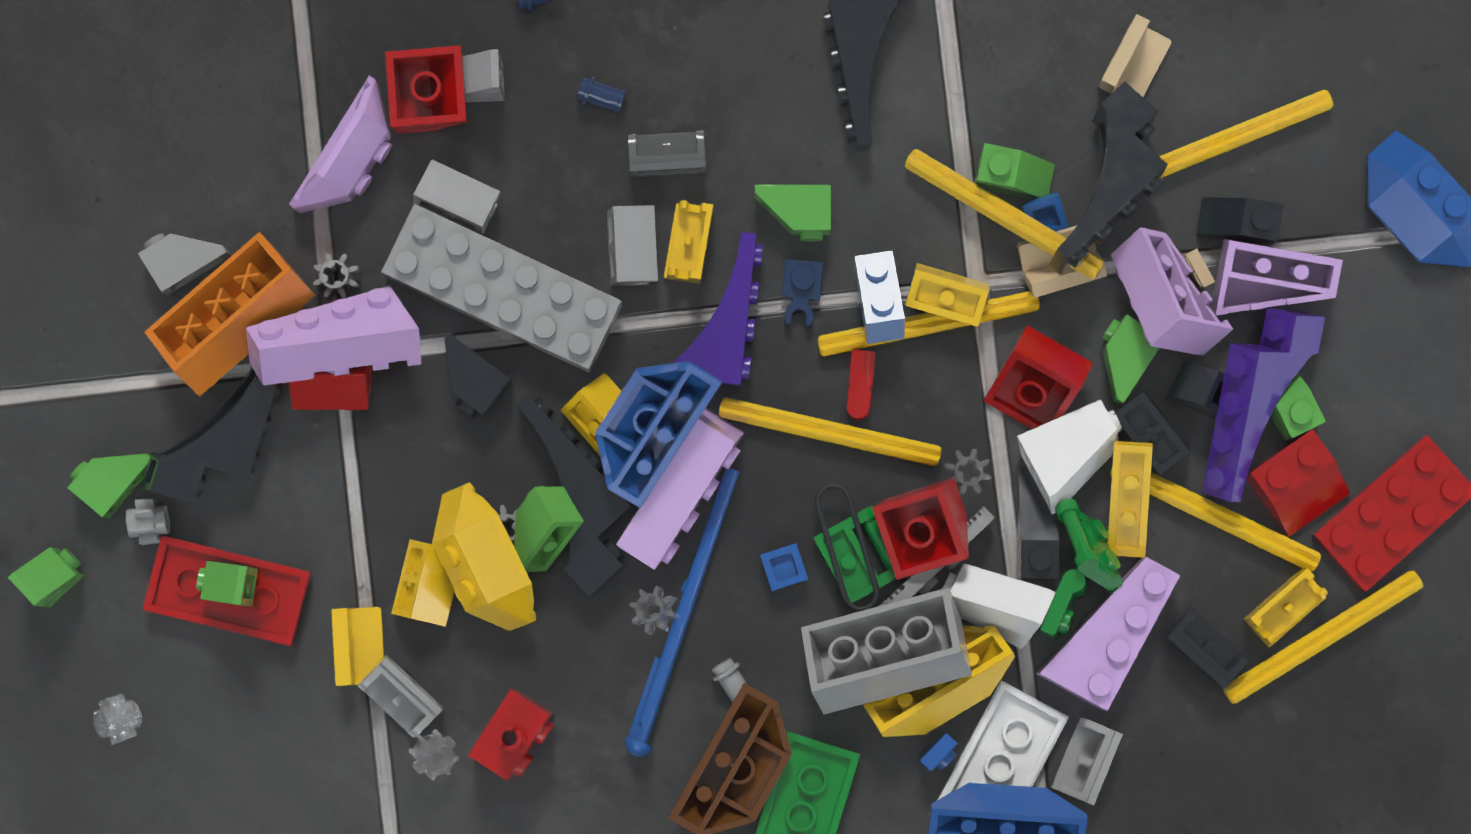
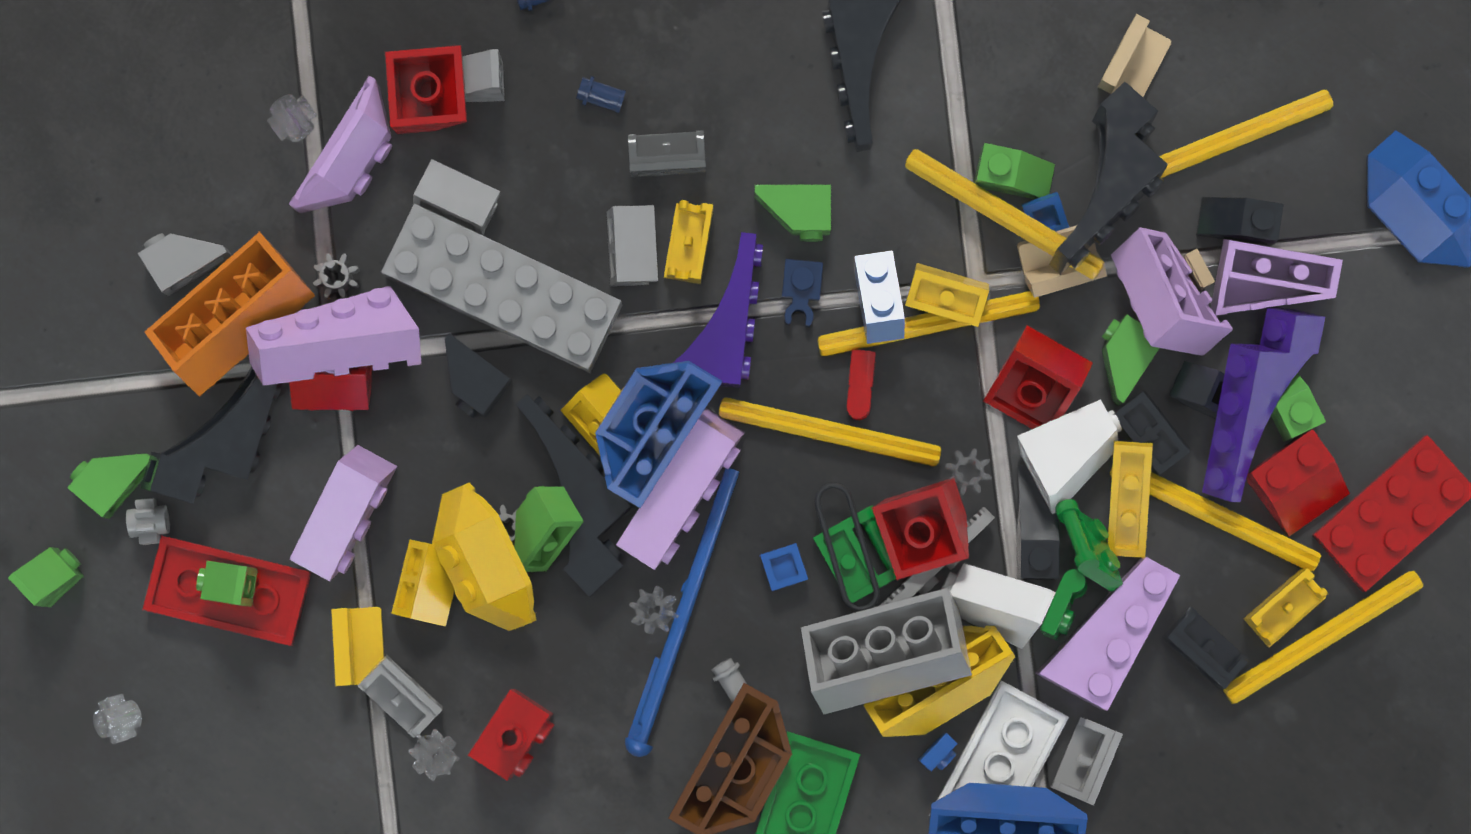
(292, 118): none -> clear gear
(343, 513): none -> lavender wedge

